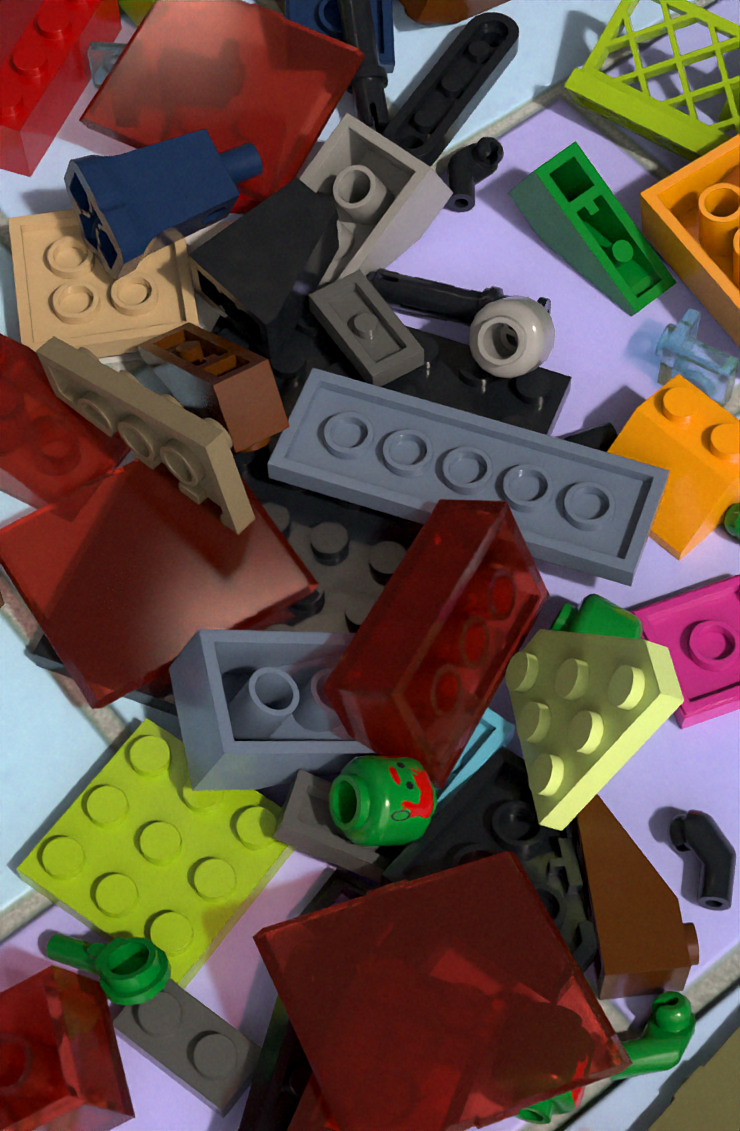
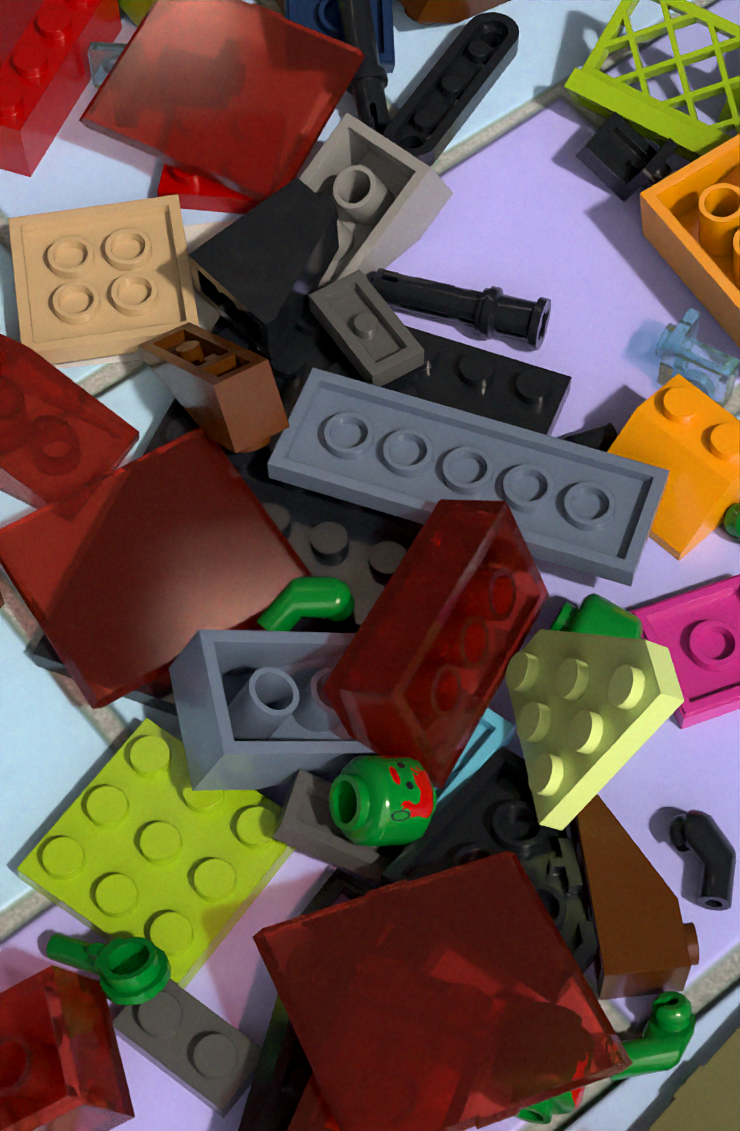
(152, 427): dark tan wing -> none
(155, 195): dark blue piece -> none
(308, 598): none -> green arm
(469, 168): black arm -> none
(493, 339): light grey head -> none
(591, 229): green slope -> none
(625, 158): none -> black bracket

